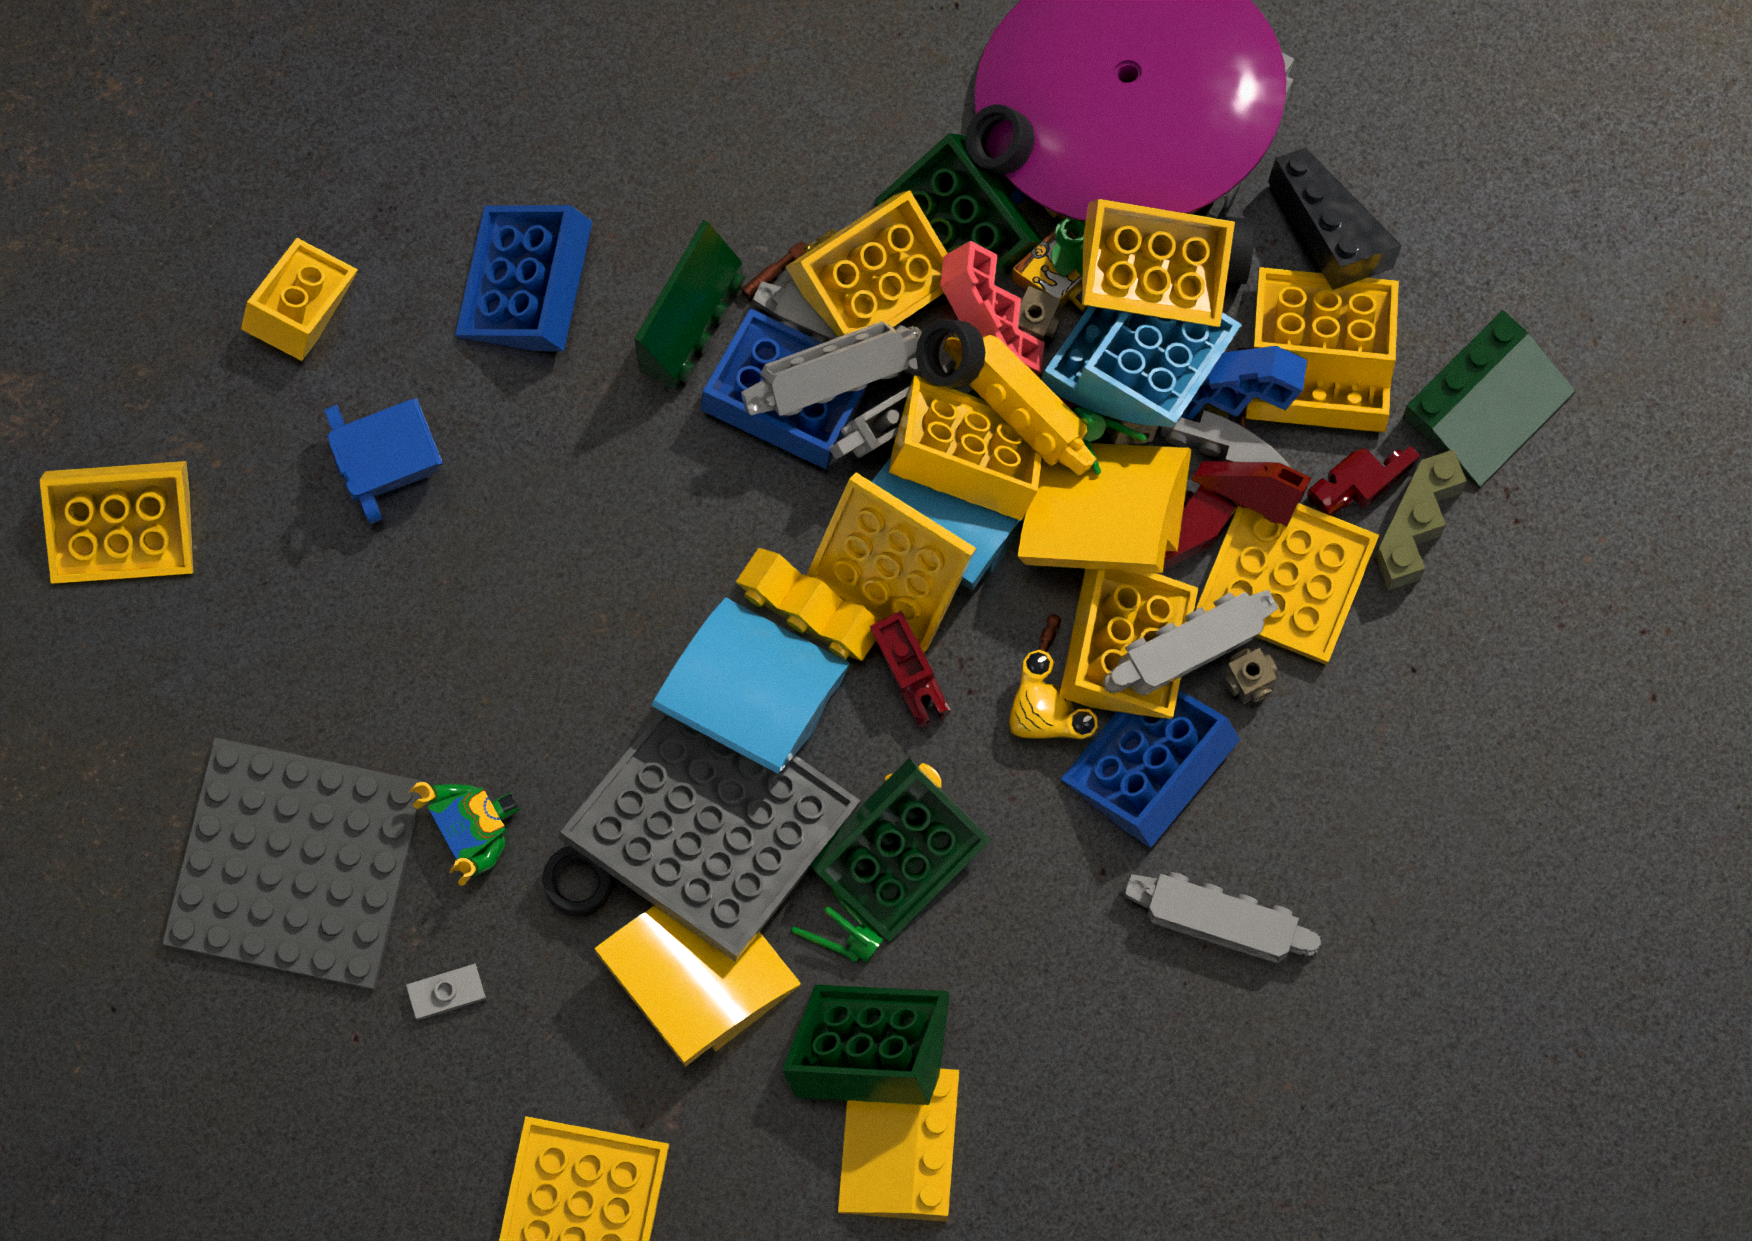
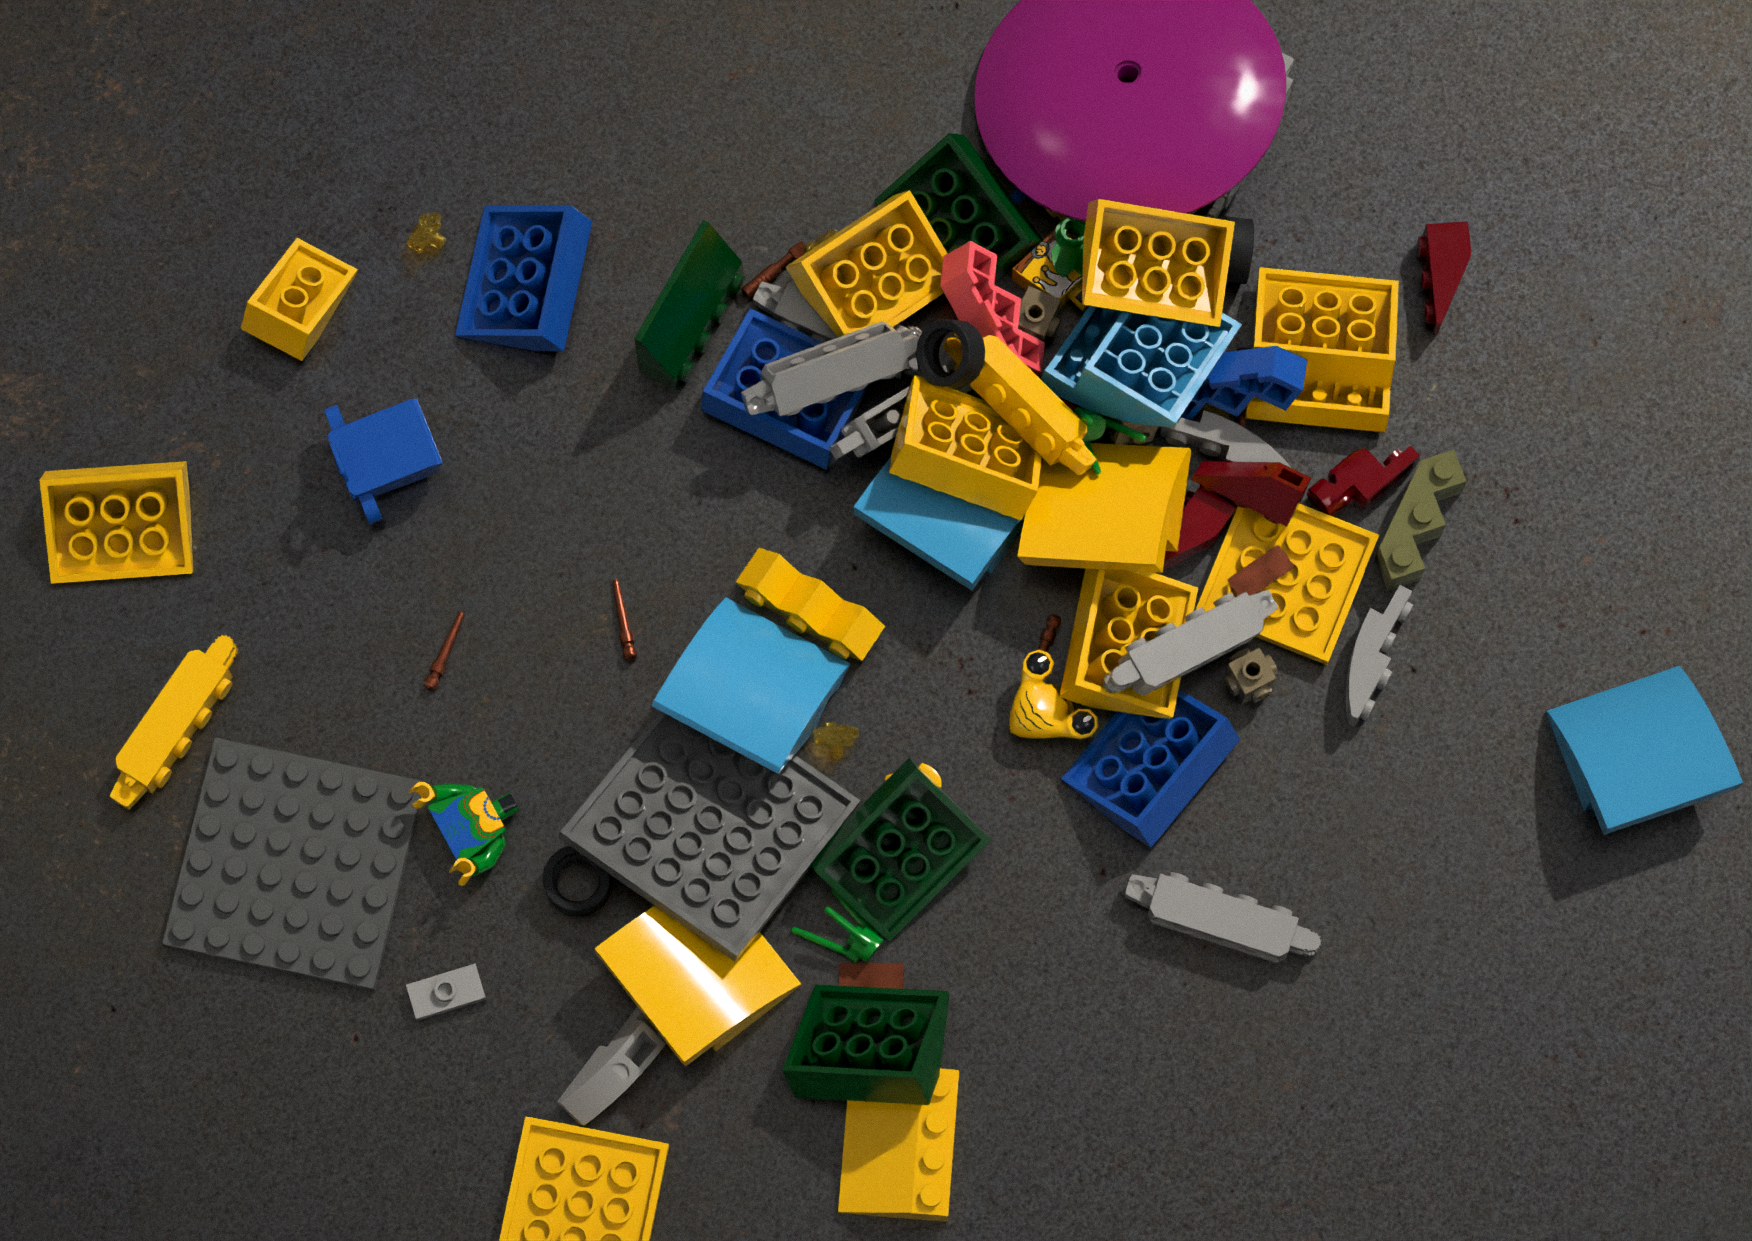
(172, 721): none -> yellow hinge
(426, 233): none -> clear yellow plant
(438, 665): none -> copper piece
(612, 1069): none -> light grey slope
(626, 636): none -> copper piece
(835, 737): none -> clear yellow plant
(872, 975): none -> copper sticker
(890, 558): yellow plate -> none
(909, 667): dark red plate -> none
(1018, 150): black tyre -> none
(1261, 572): none -> copper sticker
(1331, 221): black wedge -> none
(1367, 663): none -> light grey slope
(1446, 259): none -> dark red slope
(1489, 398): slope -> none
(1643, 750): none -> dark azure slope

